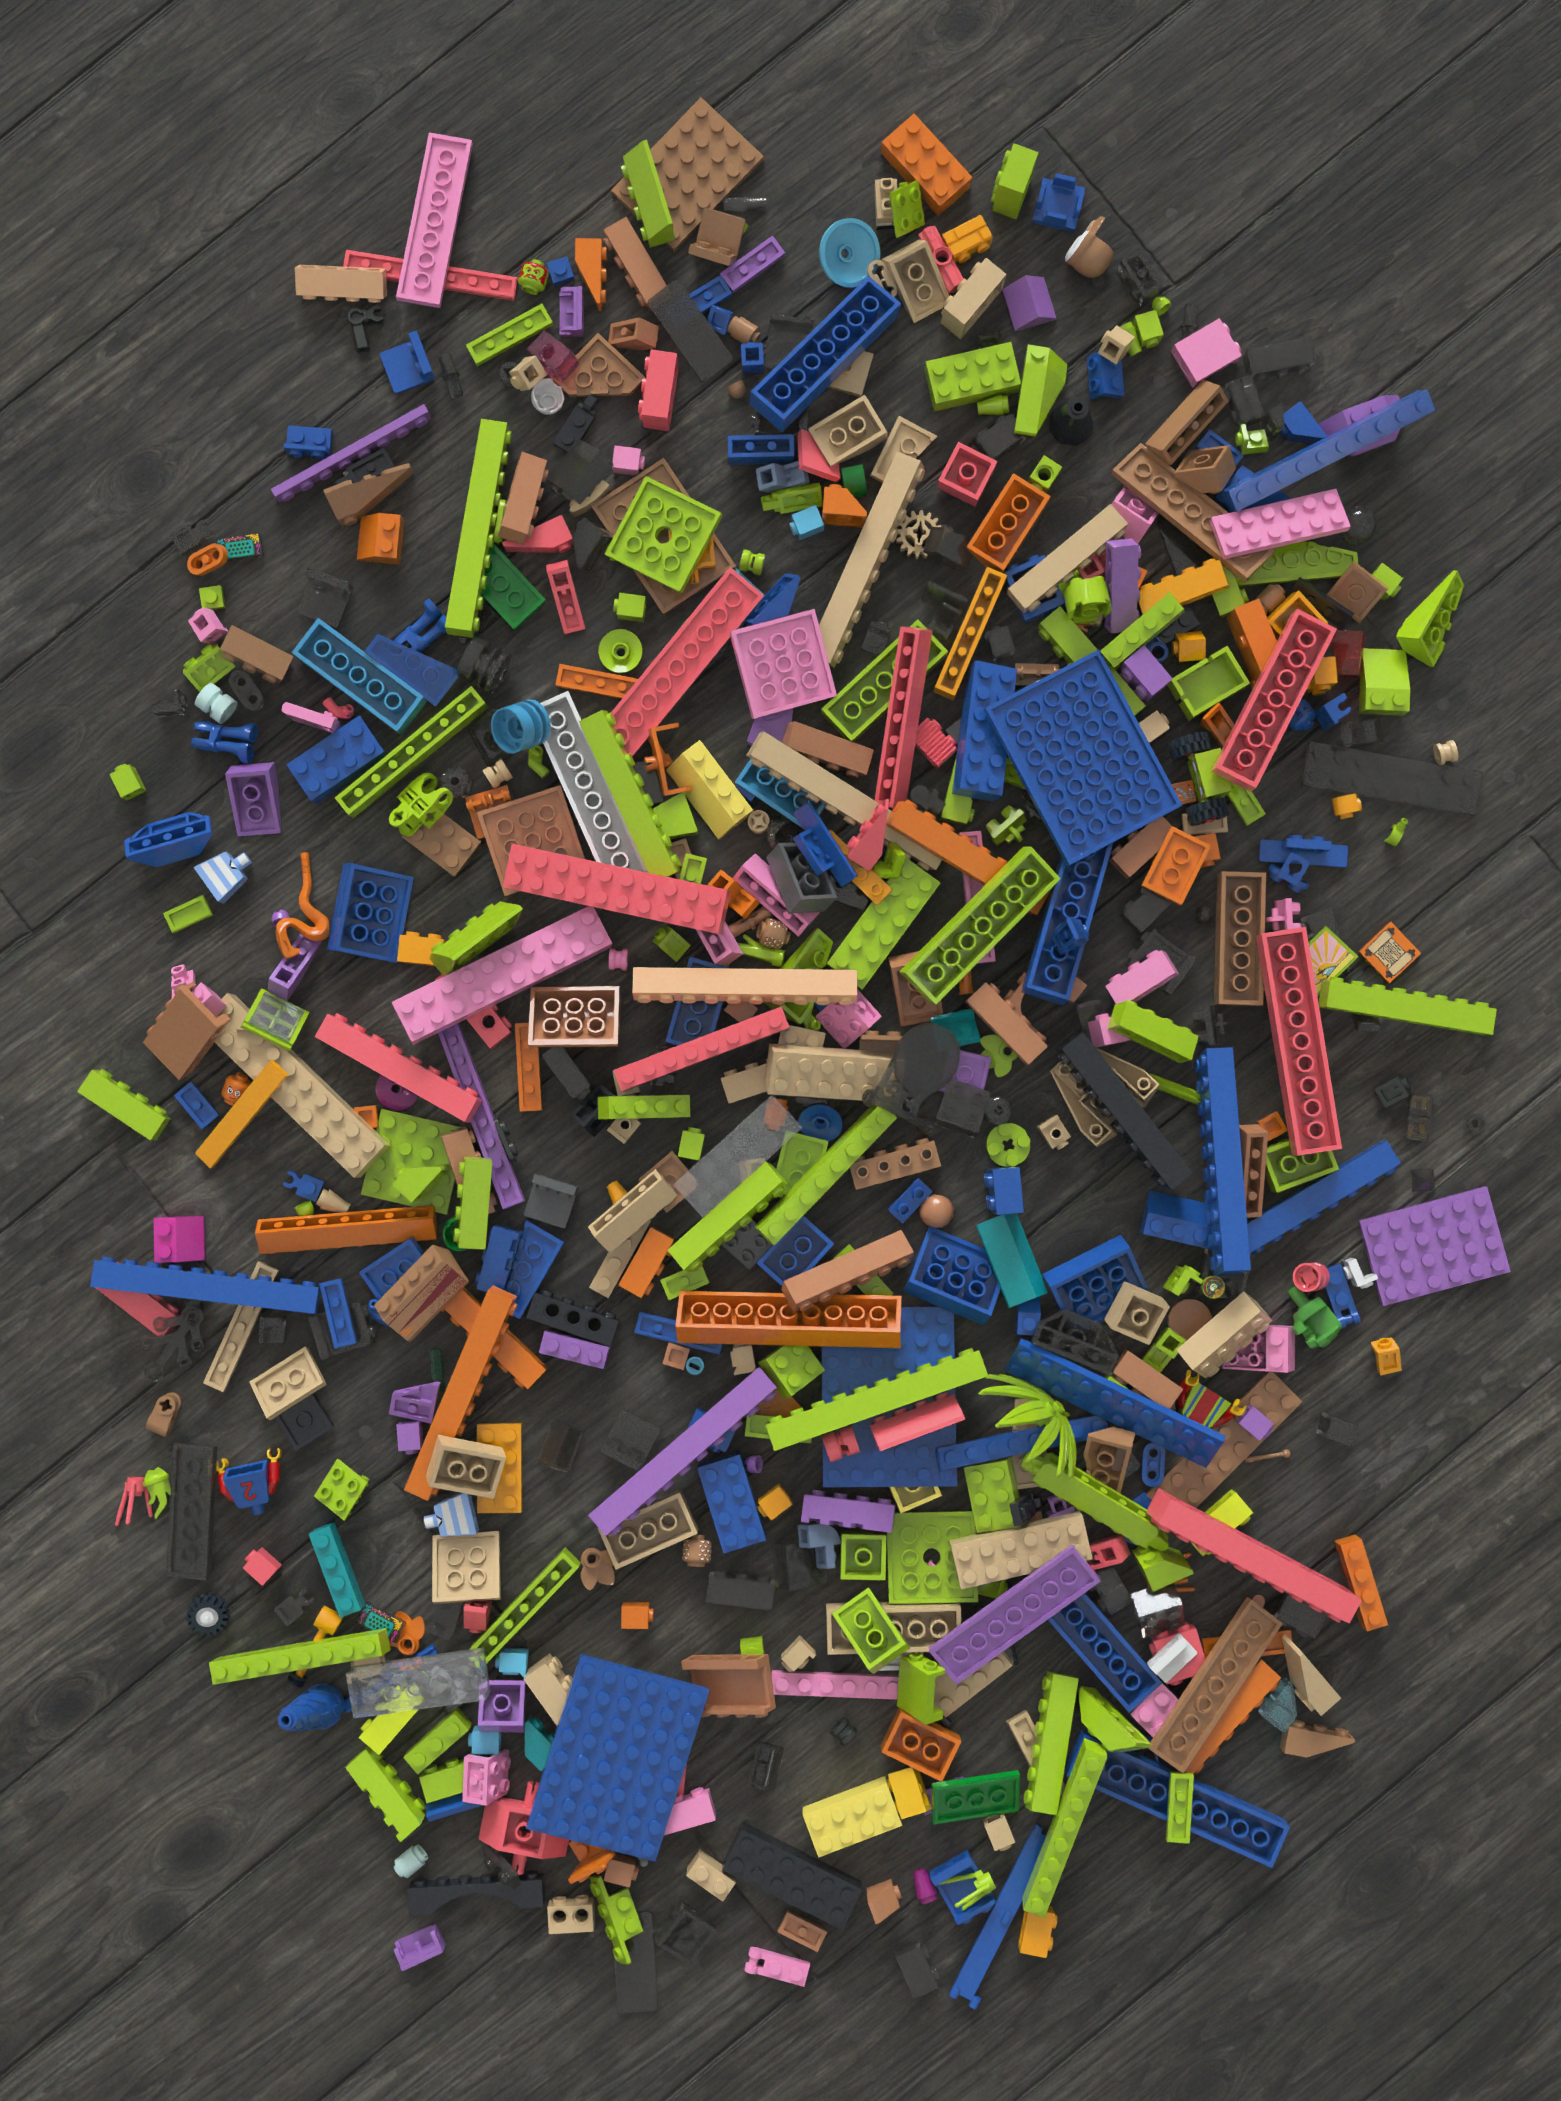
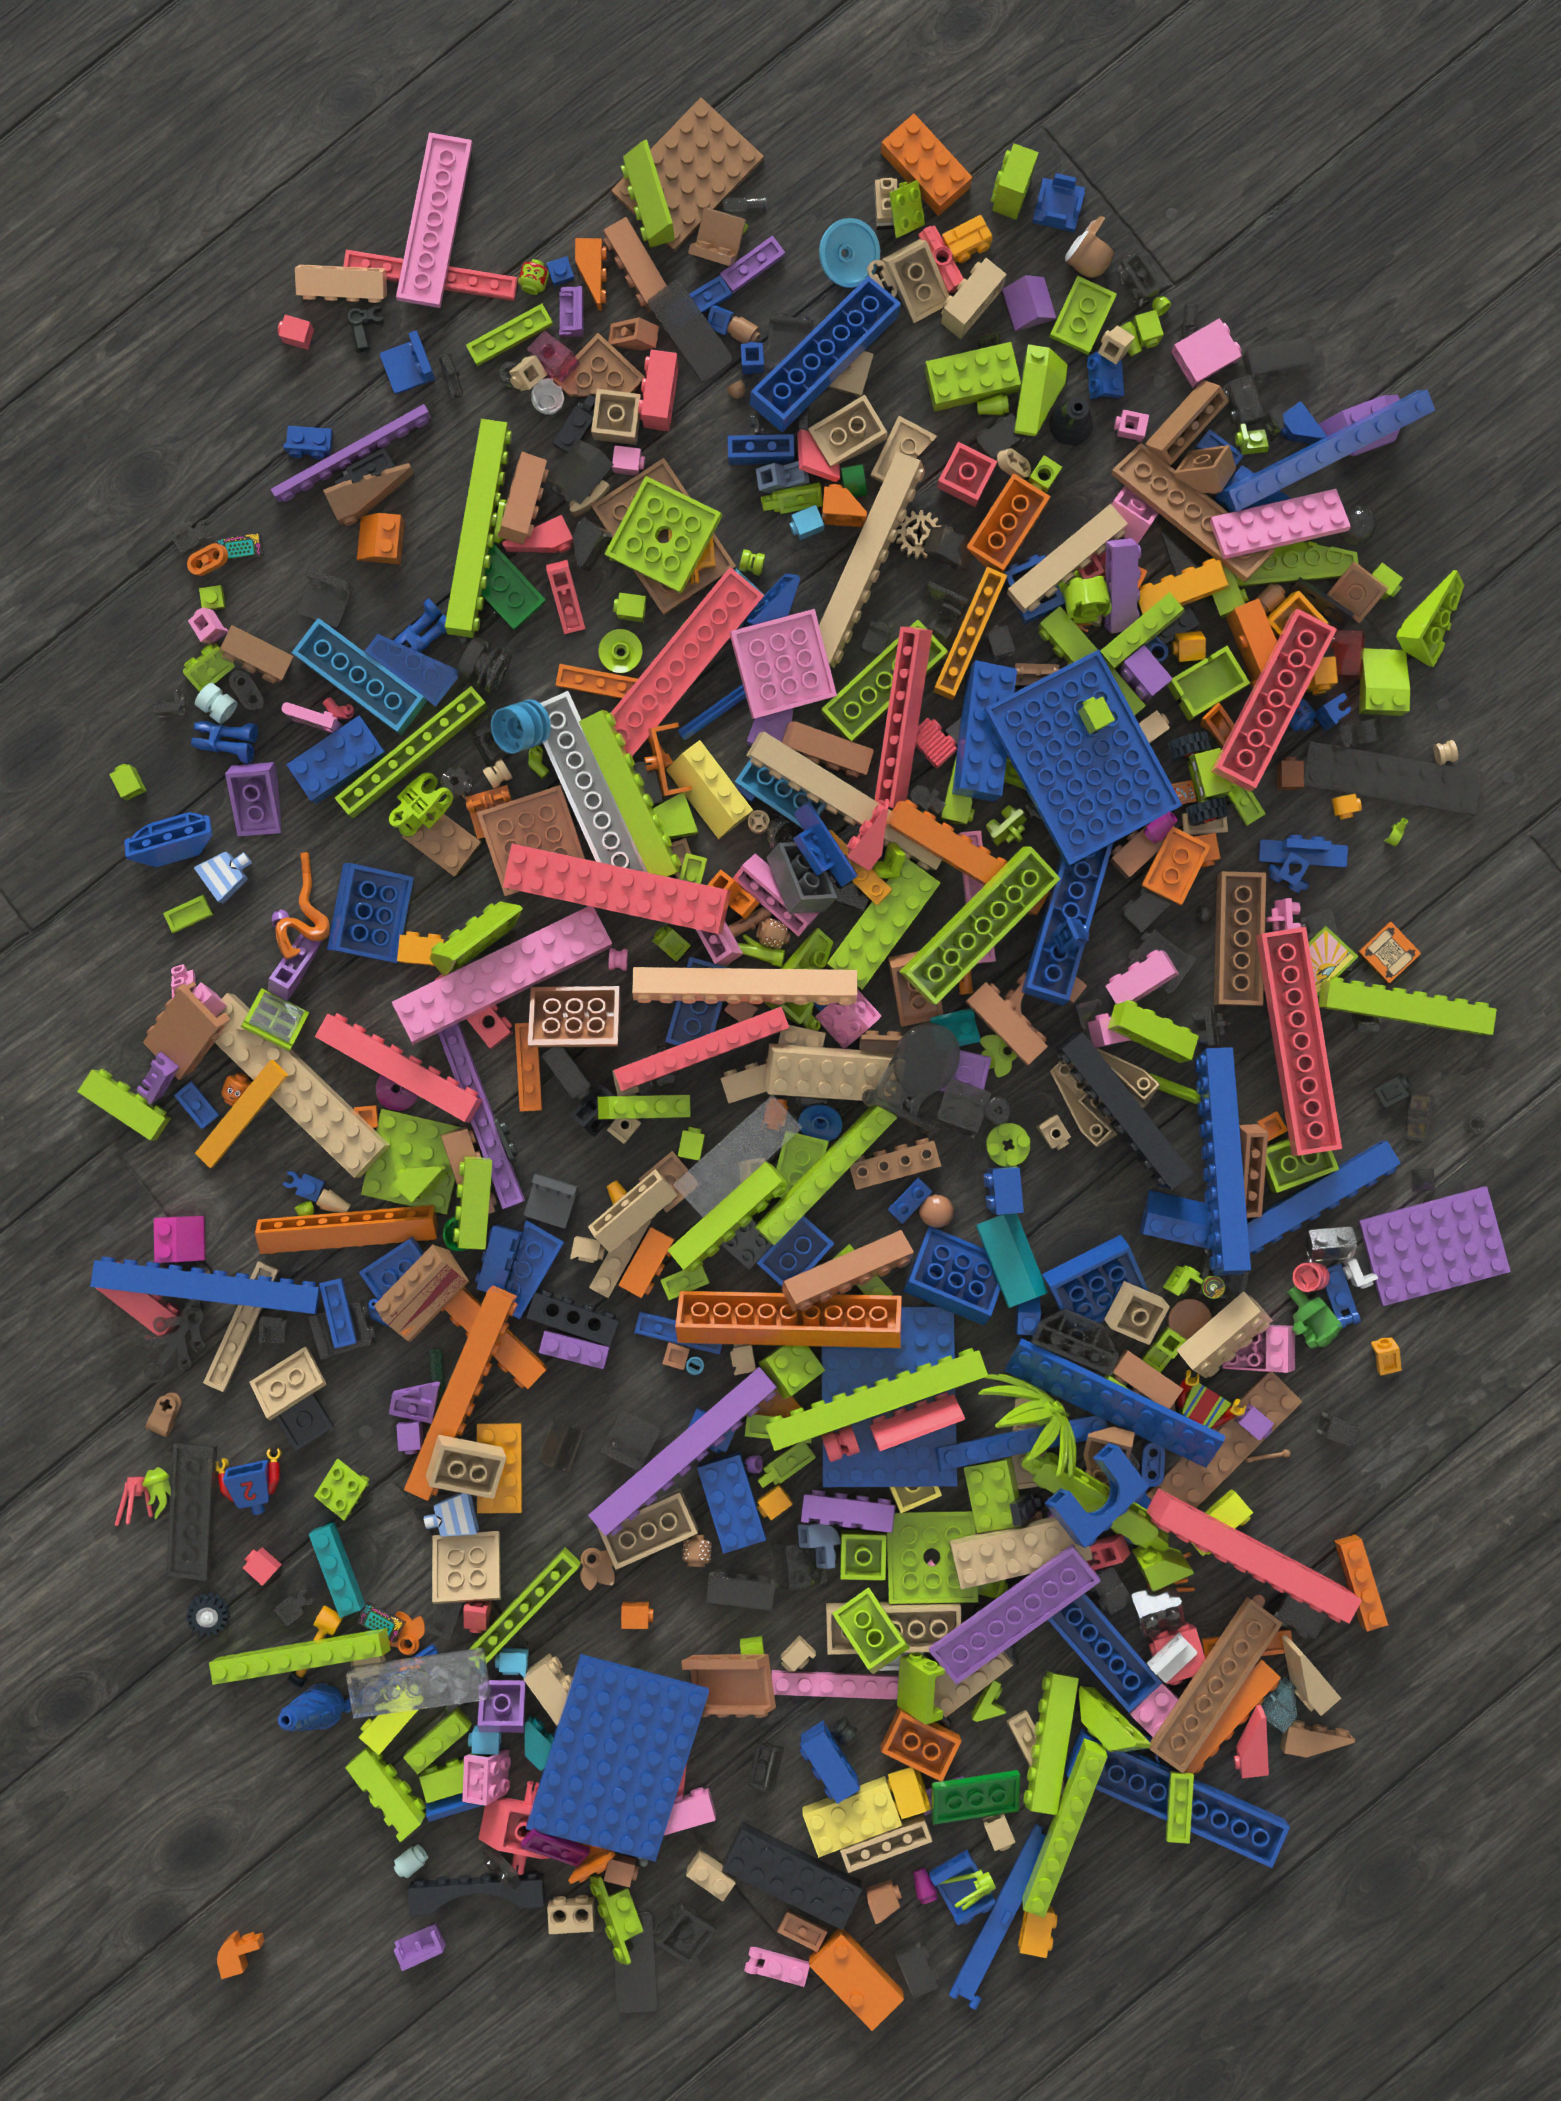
(158, 1078): none -> medium lavender hinge
(232, 1956): none -> orange brick
(295, 332): none -> coral brick
(555, 1847): none -> magenta tile
(587, 1249): none -> tan window
(616, 417): none -> tan brick
(712, 713): none -> blue axle
(787, 1464): none -> lime hinge
(829, 1762): none -> blue brick
(856, 1978): none -> orange brick
(910, 1835): none -> tan brick
(985, 1706): none -> lime slope
(1013, 462): none -> tan beam
(1083, 315): none -> lime plate
(1095, 714): none -> lime brick
(1125, 1488): none -> blue arch
(1136, 420): none -> bright pink brick
(1160, 827): none -> magenta cone
(1253, 1747): none -> coral slope
(1290, 774): none -> dark orange brick
(1330, 1244): none -> clear smoke brick

